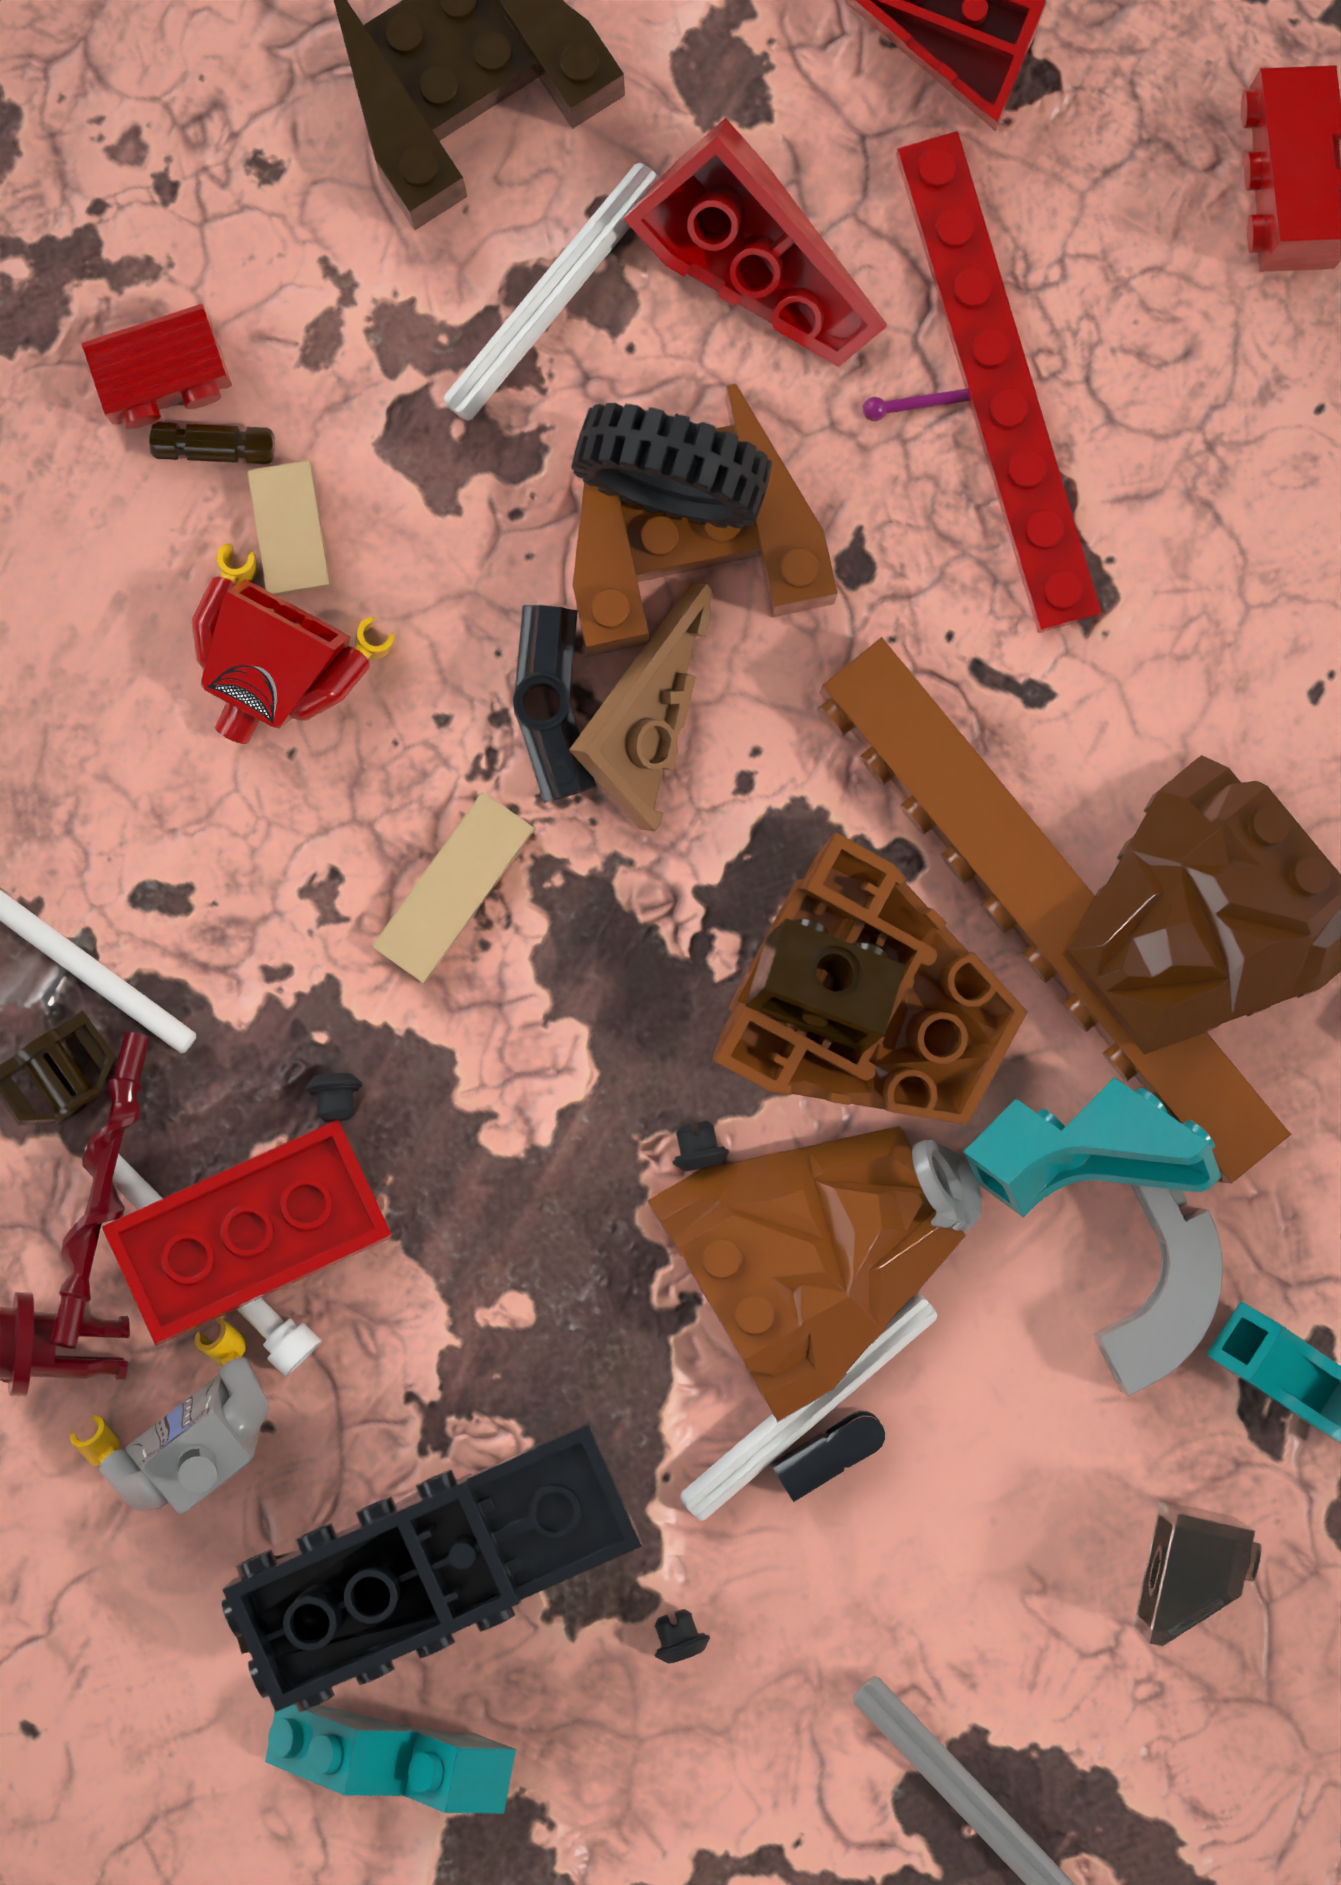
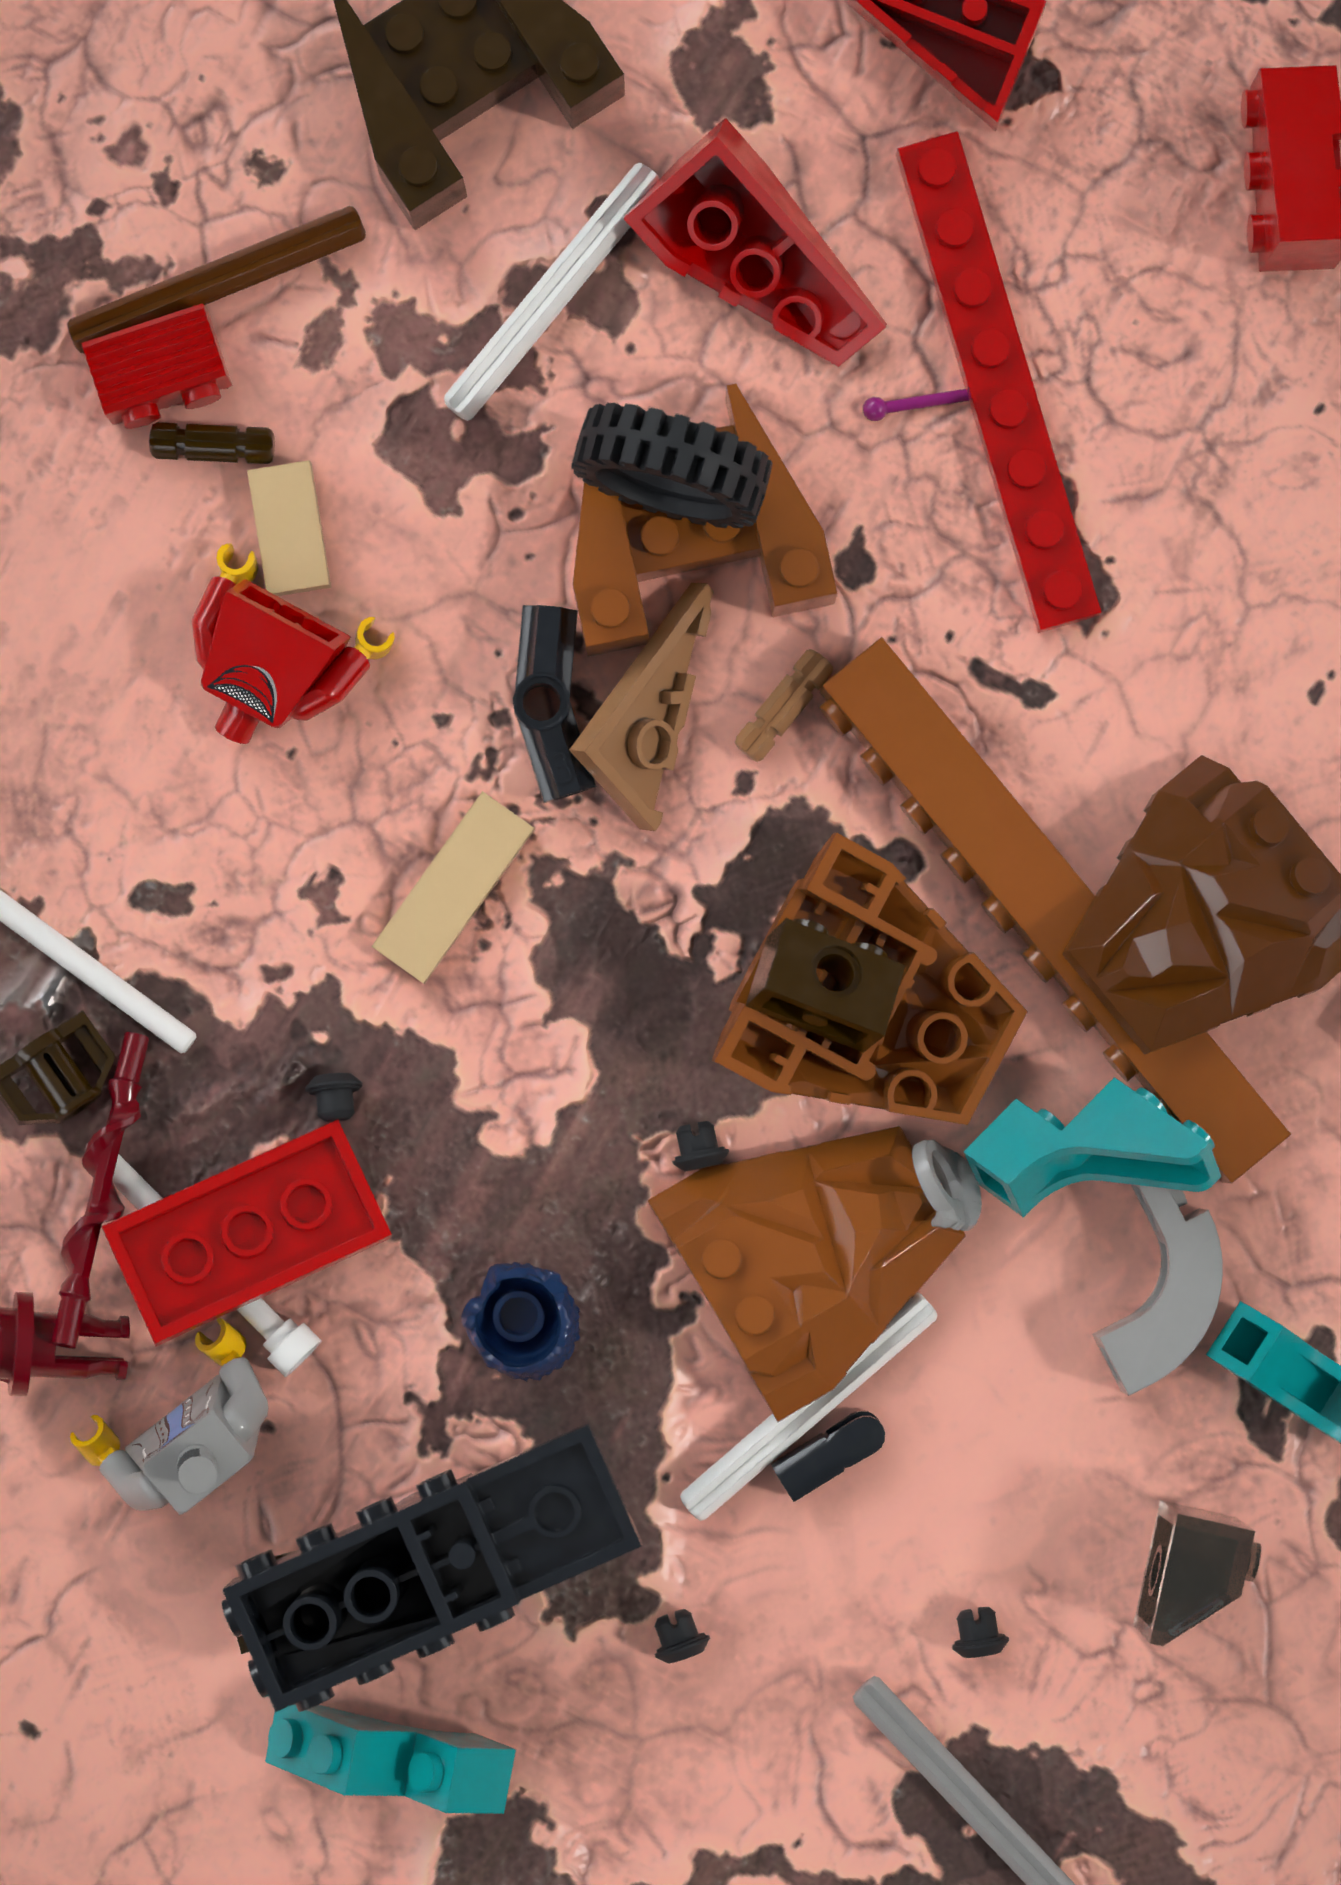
(223, 275): none -> reddish brown axle
(523, 1321): none -> dark blue hair
(784, 705): none -> medium nougat axle
(980, 1636): none -> black piece

